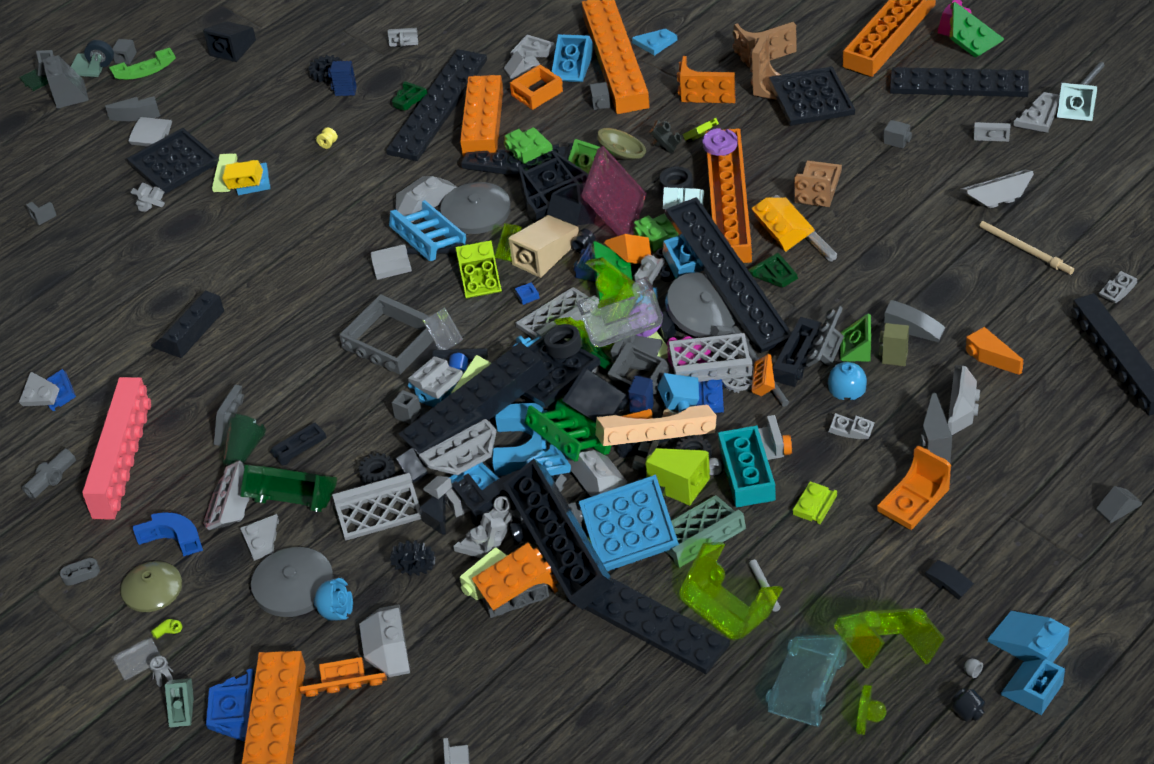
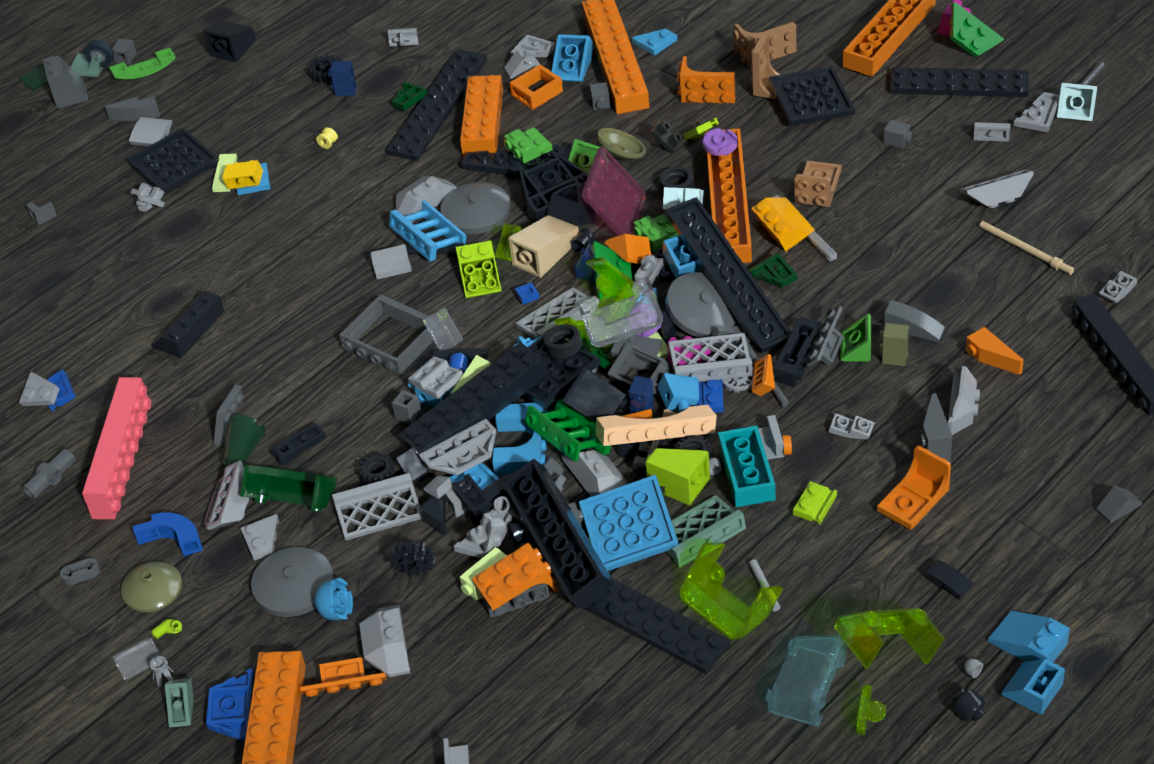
(40, 55): dark grey brick -> none
(553, 461): dark azure wing -> none
(847, 381): dark azure cylinder -> none

